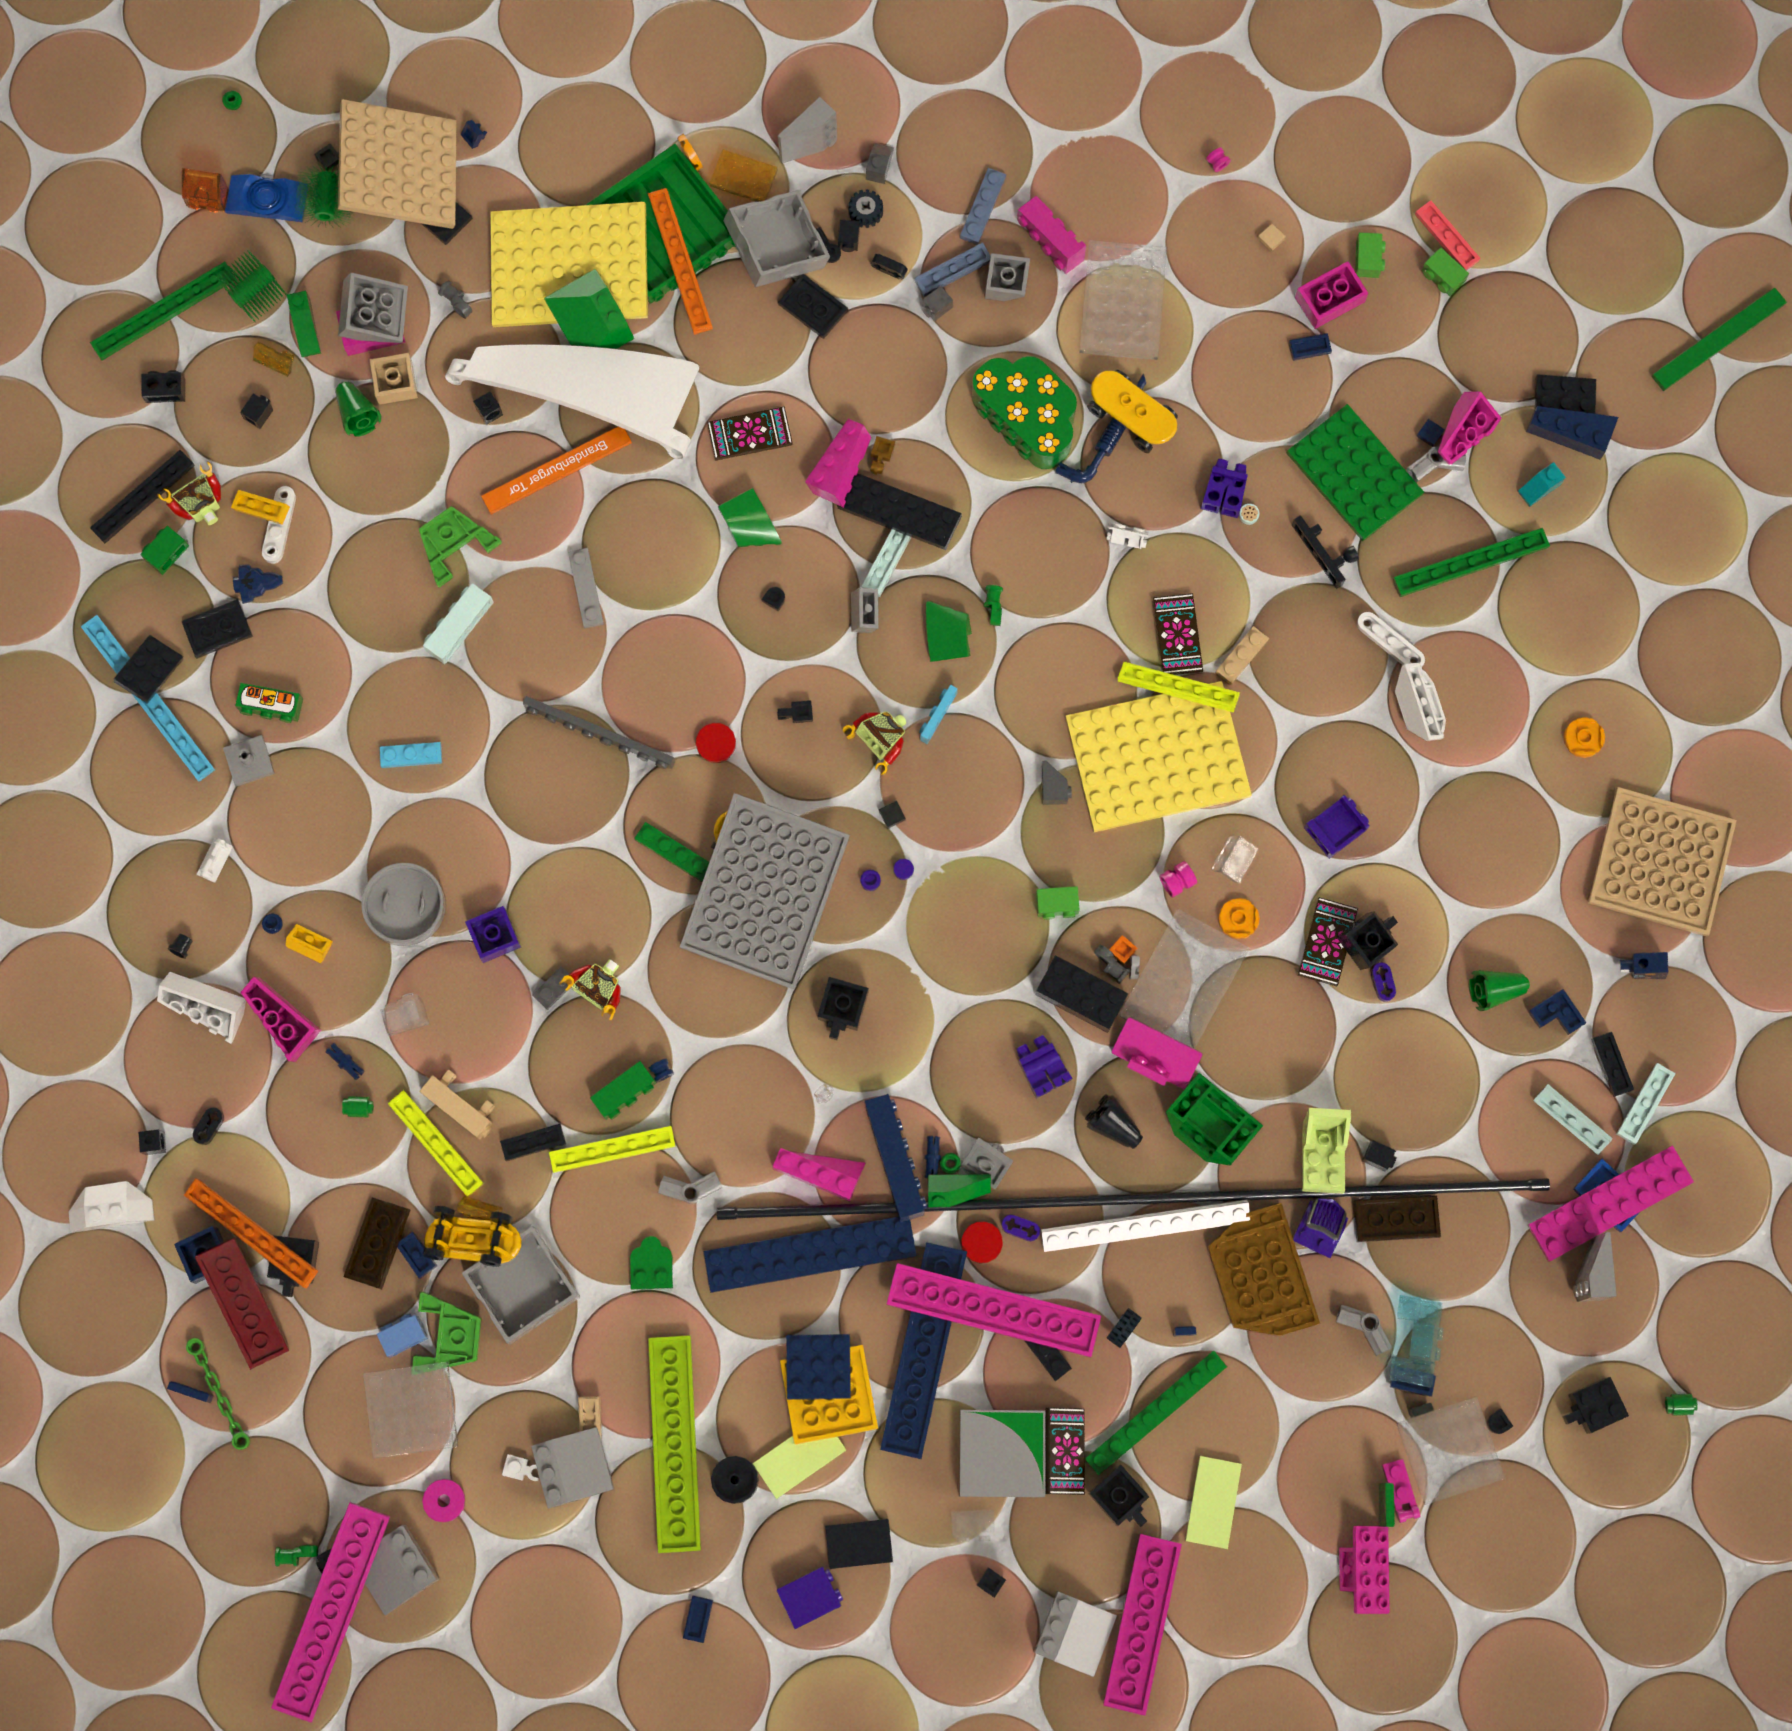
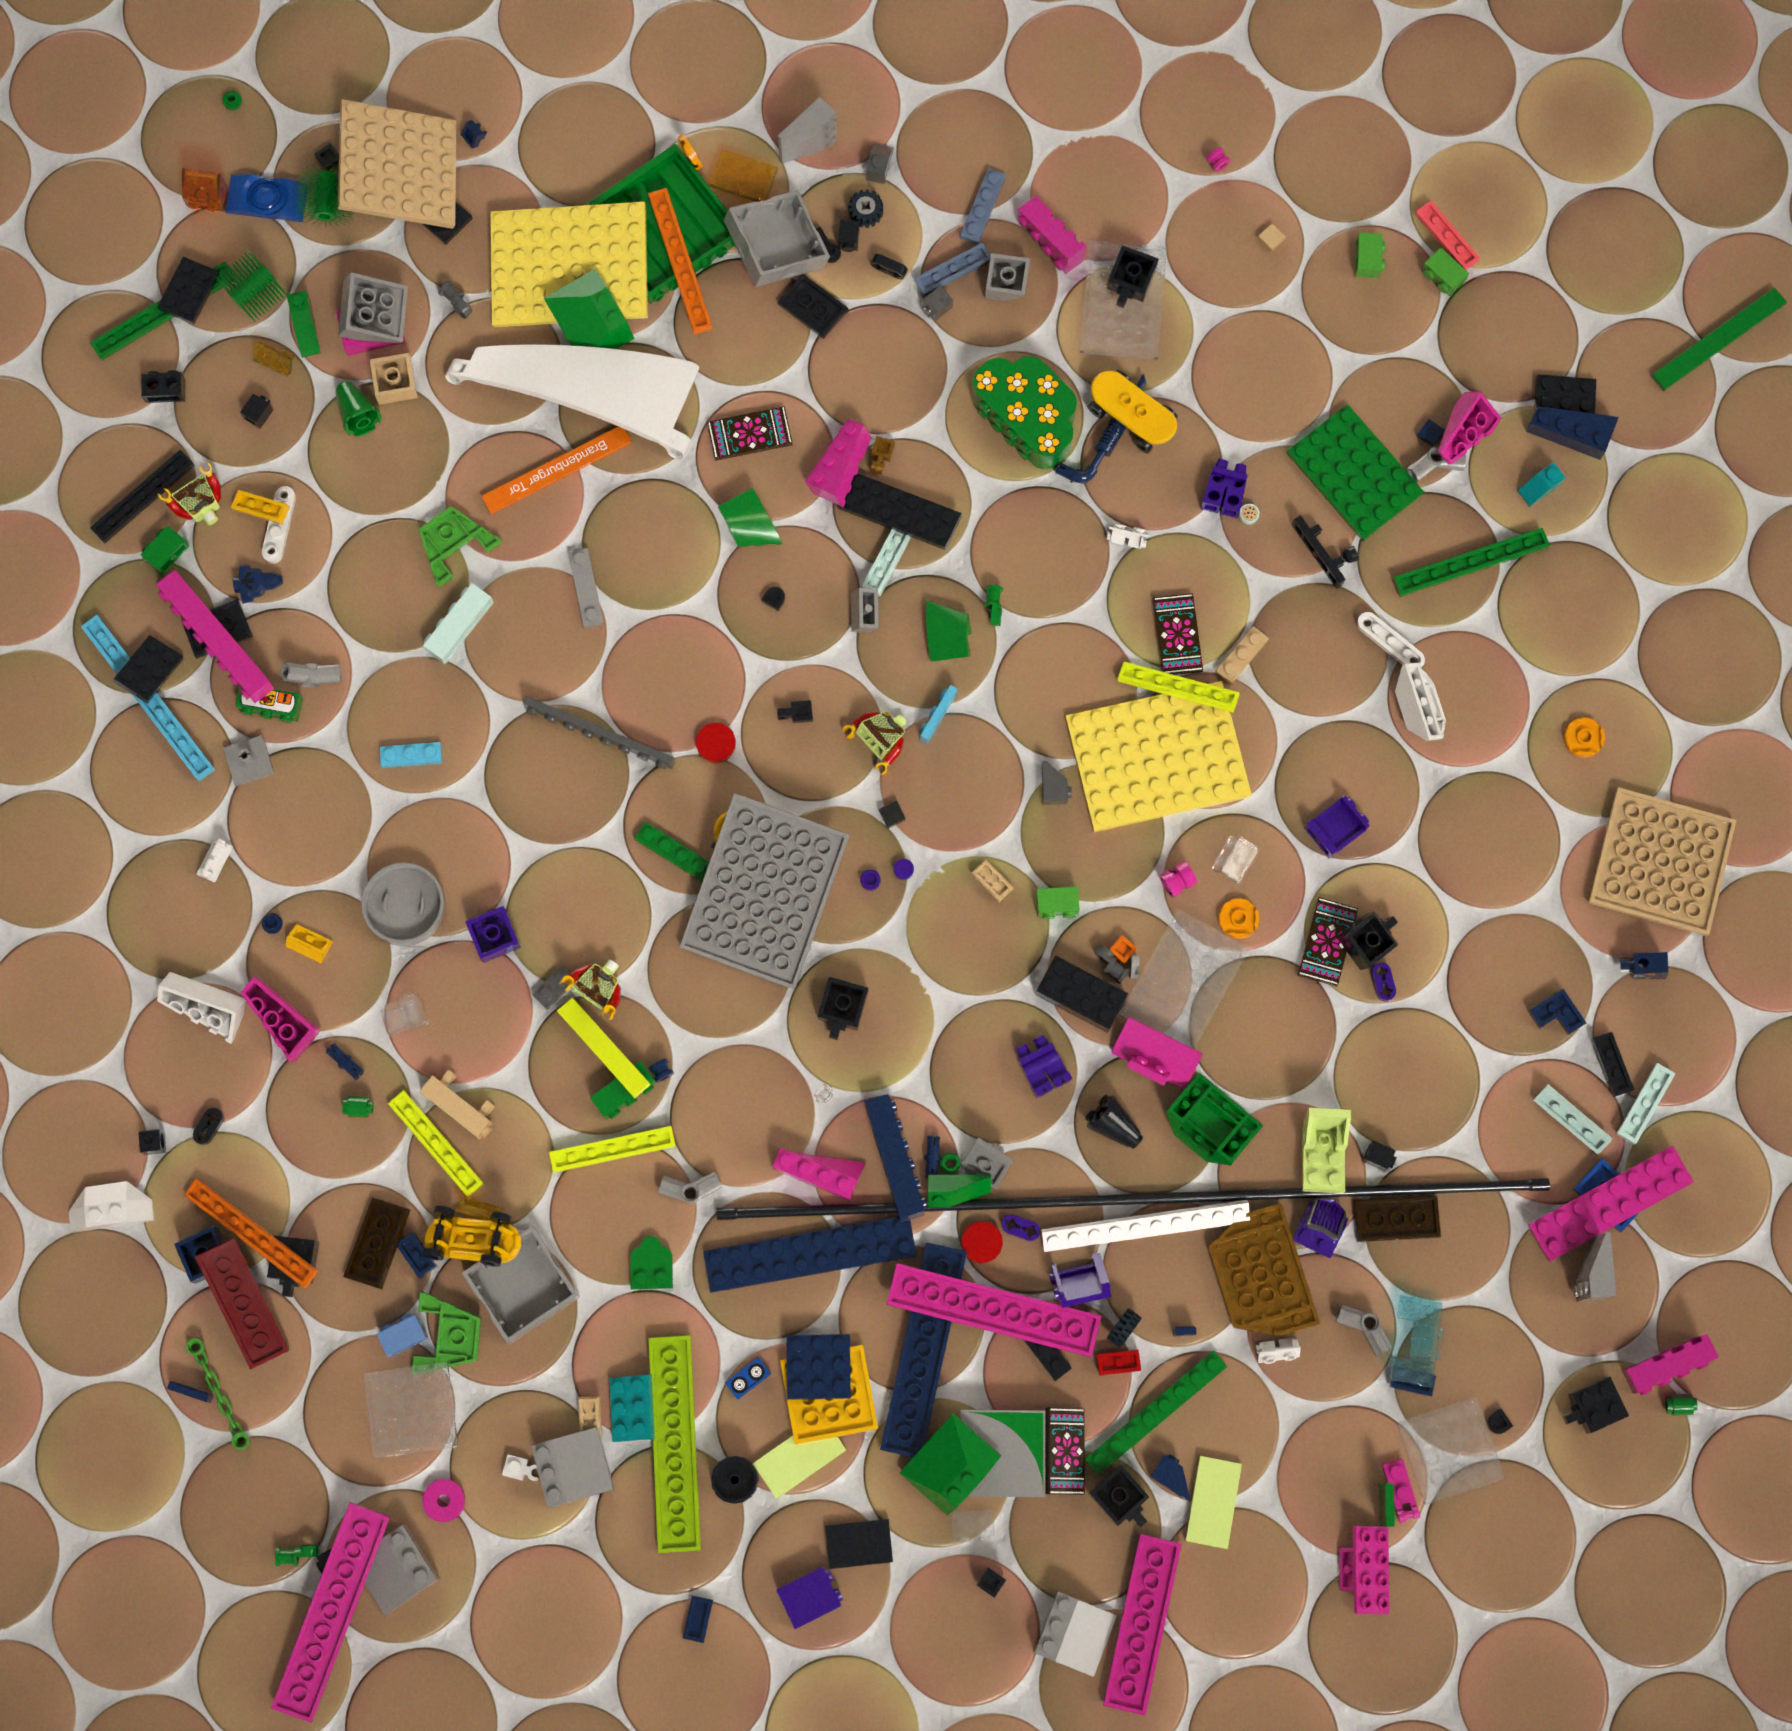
(180, 946): black piece -> none
(188, 290): none -> black plate
(214, 636): none -> dark pink brick
(311, 674): none -> light grey piece
(488, 408): black brick -> none
(533, 1142): black plate -> none
(603, 1048): none -> neon yellow tile
(631, 1408): none -> teal plate
(748, 1378): none -> tile
(950, 1464): none -> green slope
(992, 881): none -> tan plate
(1081, 1283): none -> panel
(1118, 1362): none -> red plate
(1132, 275): none -> black hinge
(1171, 1476): none -> dark blue slope
(1268, 1353): none -> white hinge
(1310, 346): dark blue tile -> none
(1331, 295): dark pink brick -> none
(1426, 1408): pearl dark grey tile -> none
(1496, 988): green cone -> none
(1669, 1364): none -> dark pink wedge

